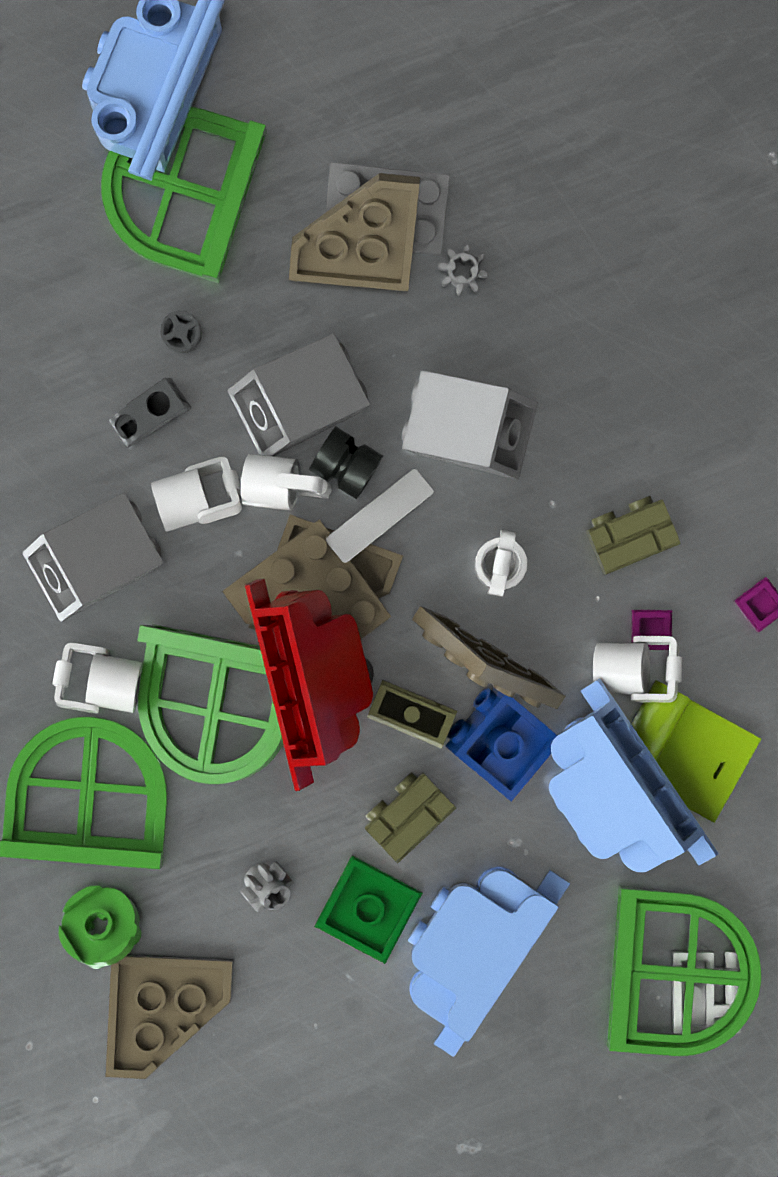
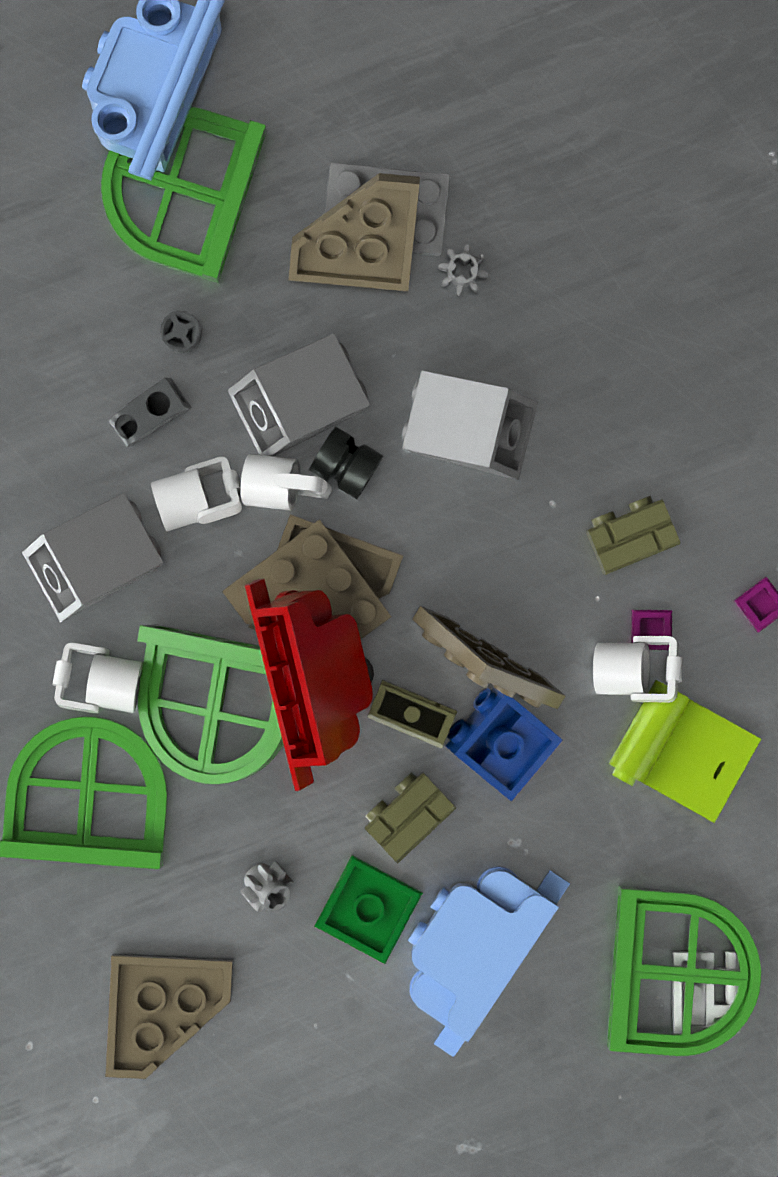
(120, 933): bright green plate -> none
(379, 515): white sticker -> none
(500, 563): white piece -> none
(619, 792): light blue brick -> none

